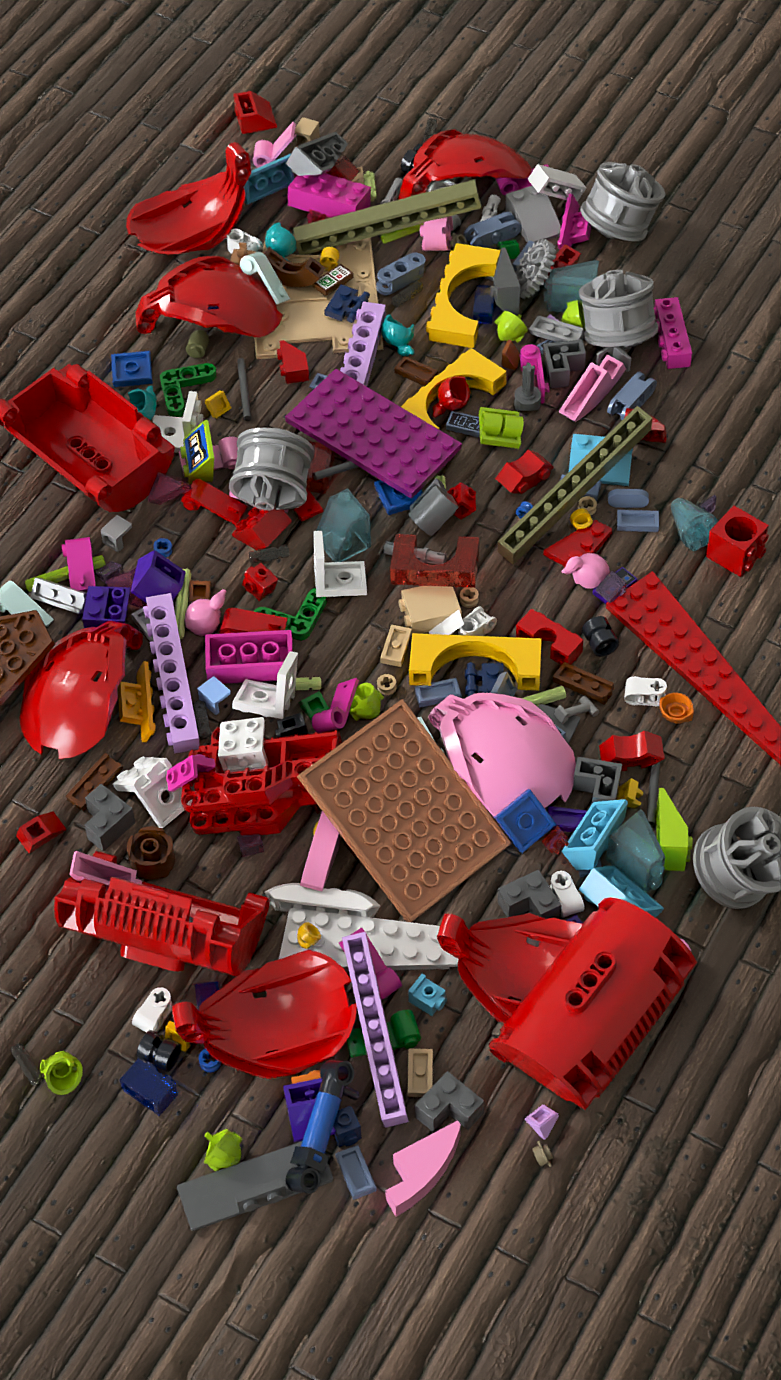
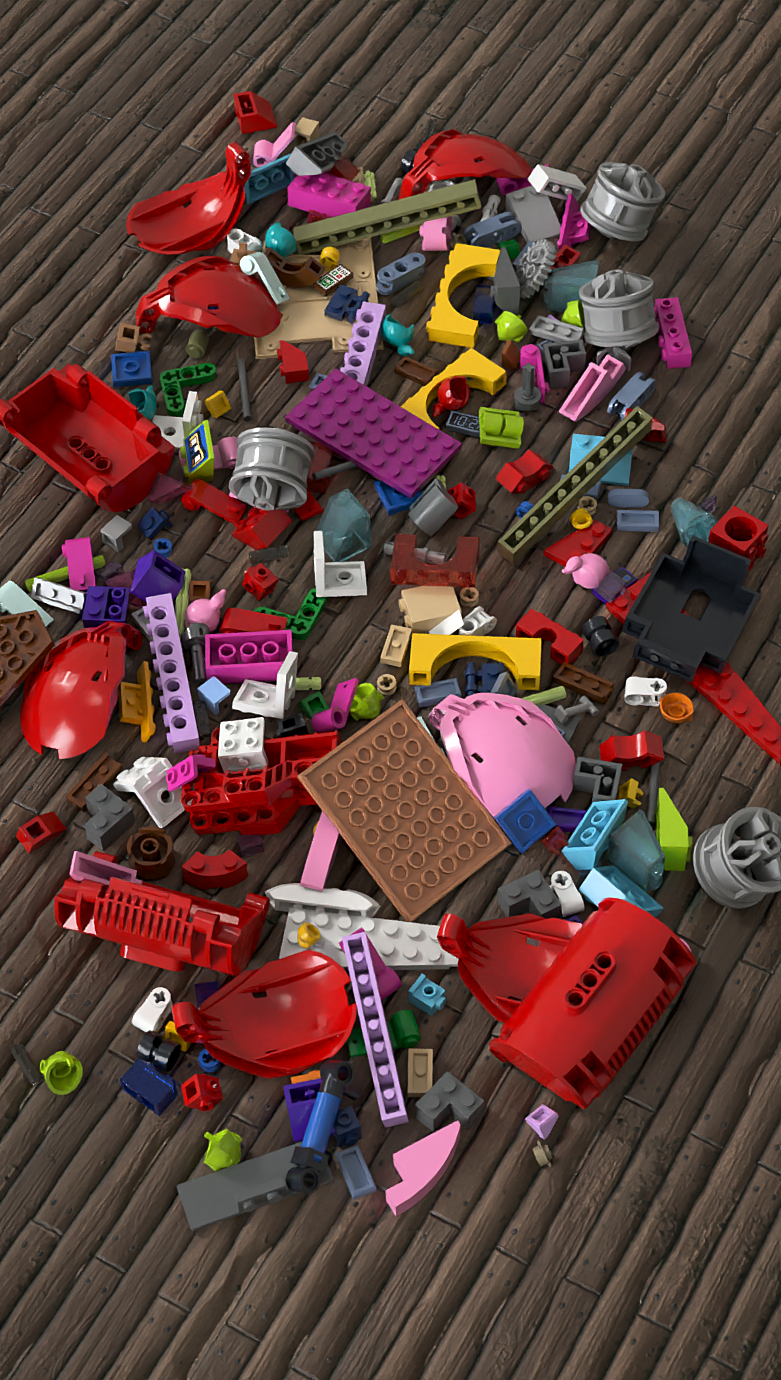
(128, 338): none -> medium nougat brick
(154, 522): none -> dark blue bracket
(195, 643): none -> dark grey piece
(202, 1092): none -> red brick
(214, 871): none -> red brick
(677, 640): none -> black panel

